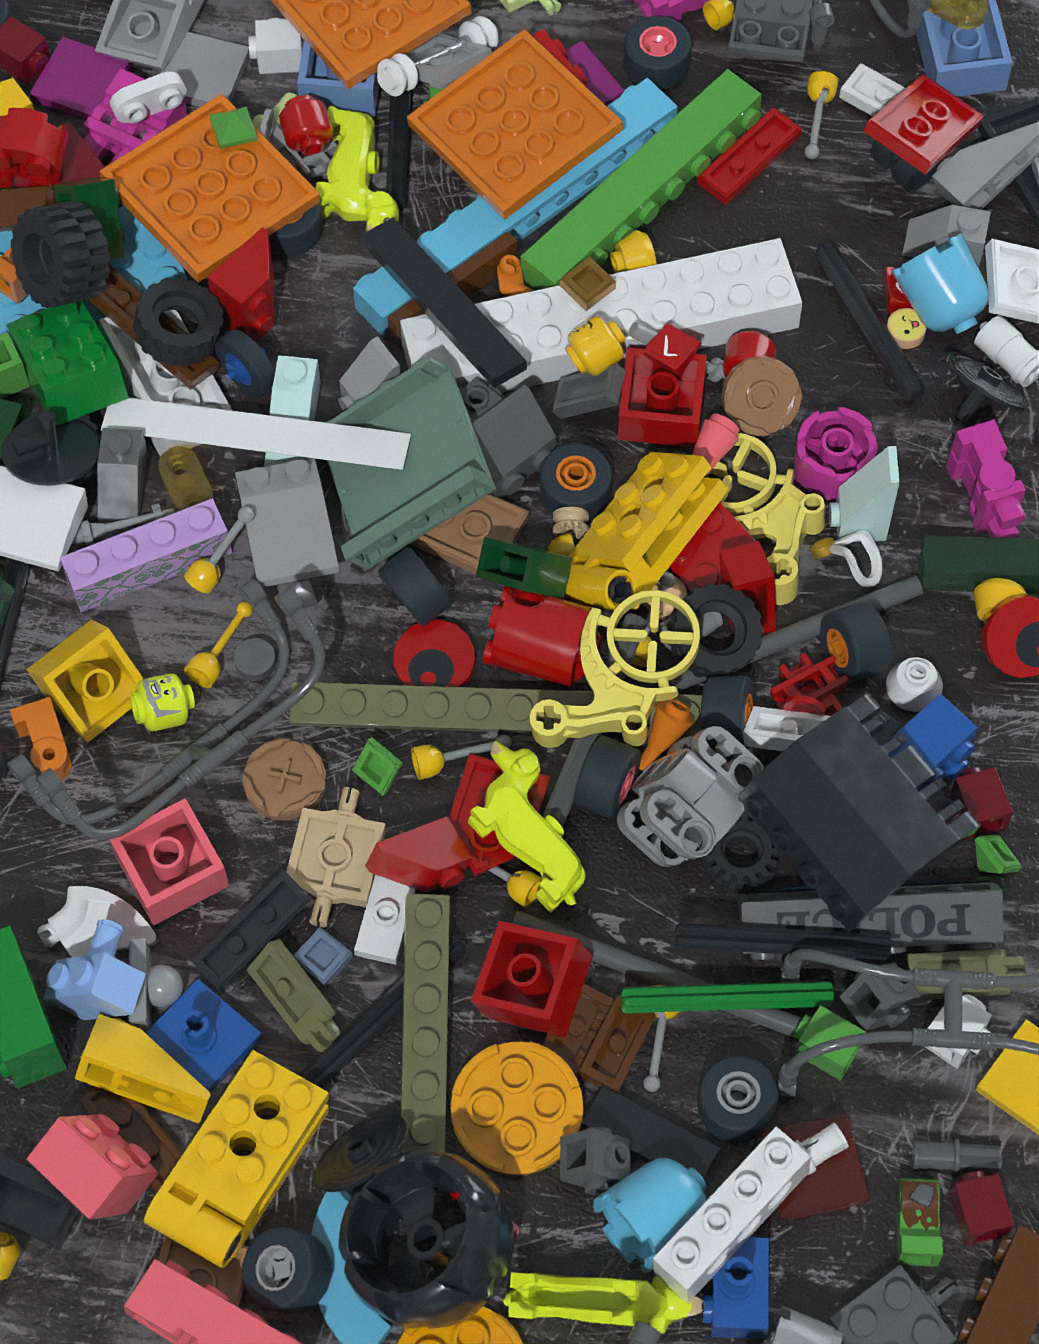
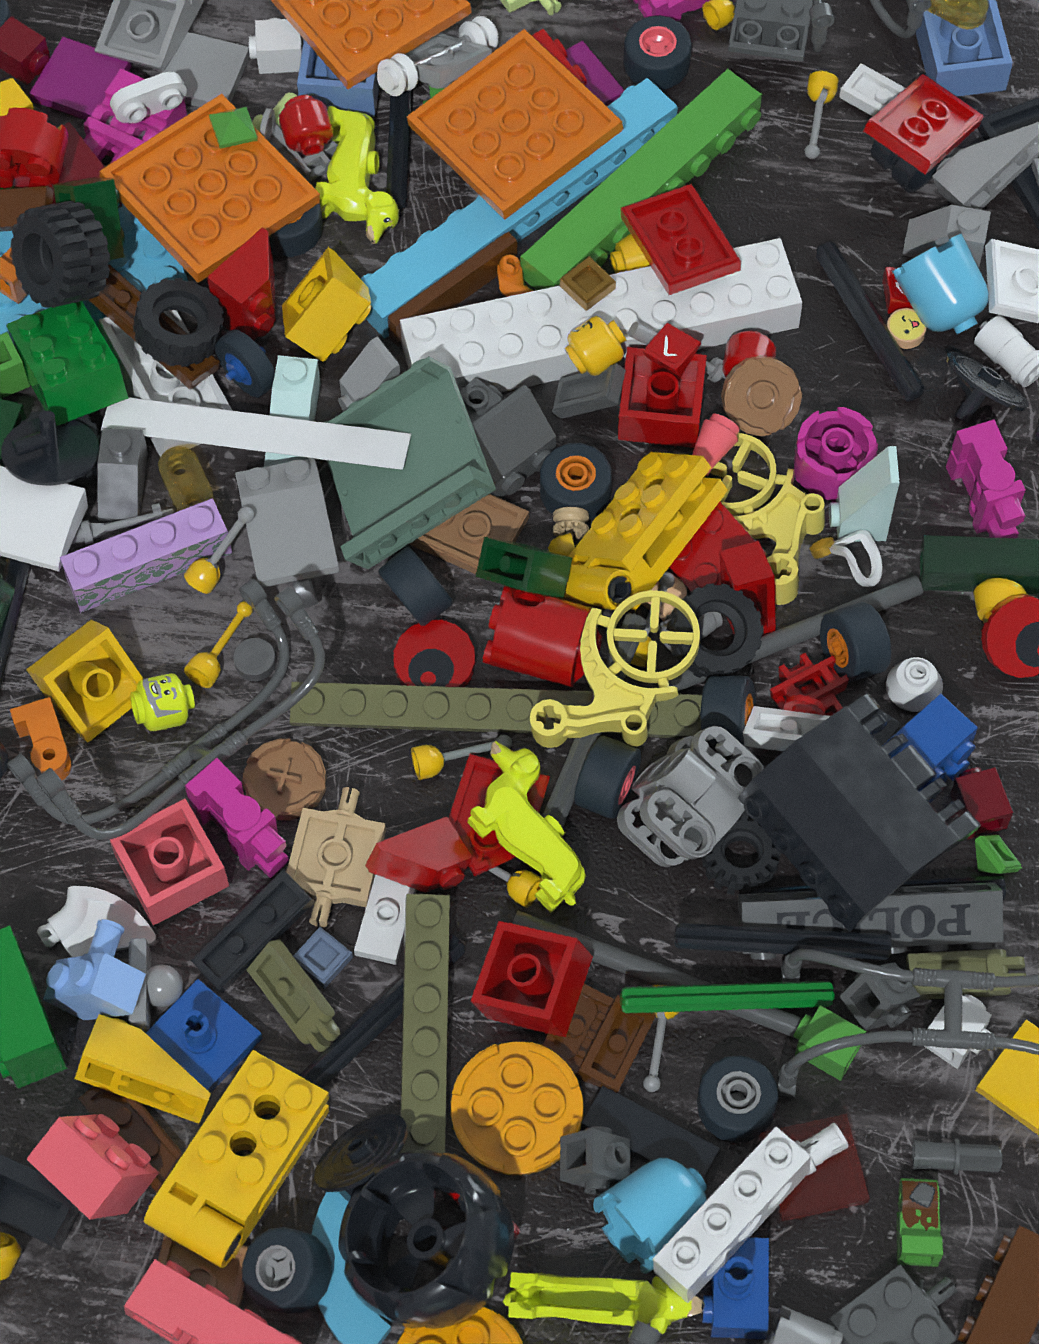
(251, 834): none -> dark pink hips
(325, 306): none -> yellow slope
(377, 766): bright green slope -> none
(444, 302): black tile -> none
(669, 723): orange cone -> none
(680, 239): none -> red tile
(749, 156): red tile -> none
(981, 1208): dark red brick -> none

